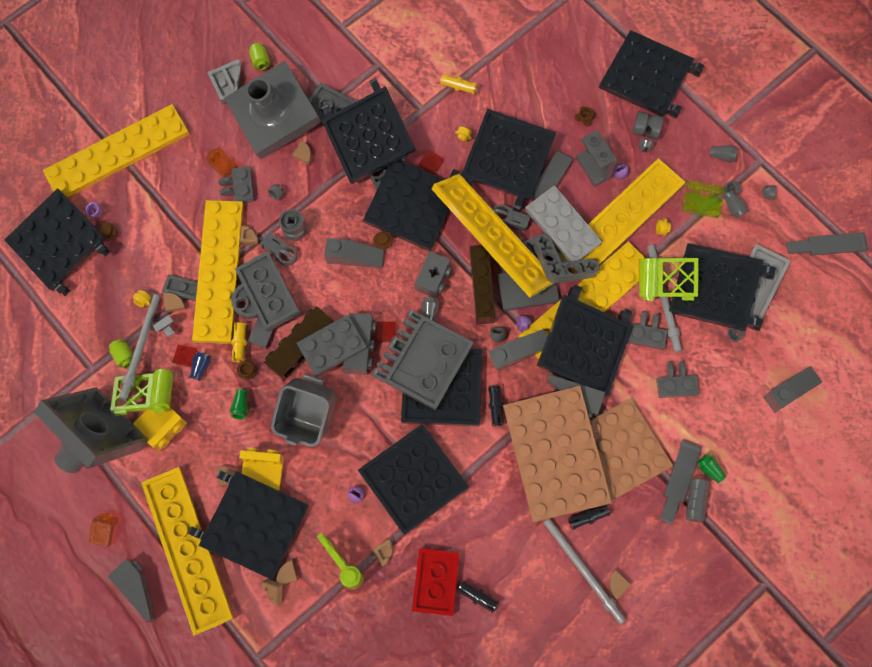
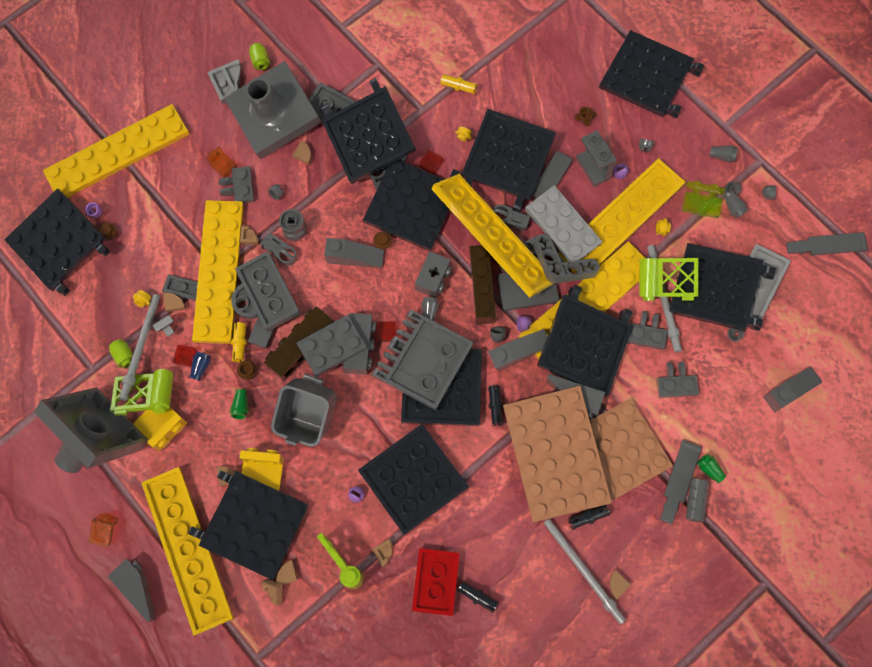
(647, 125): dark grey wheel -> none

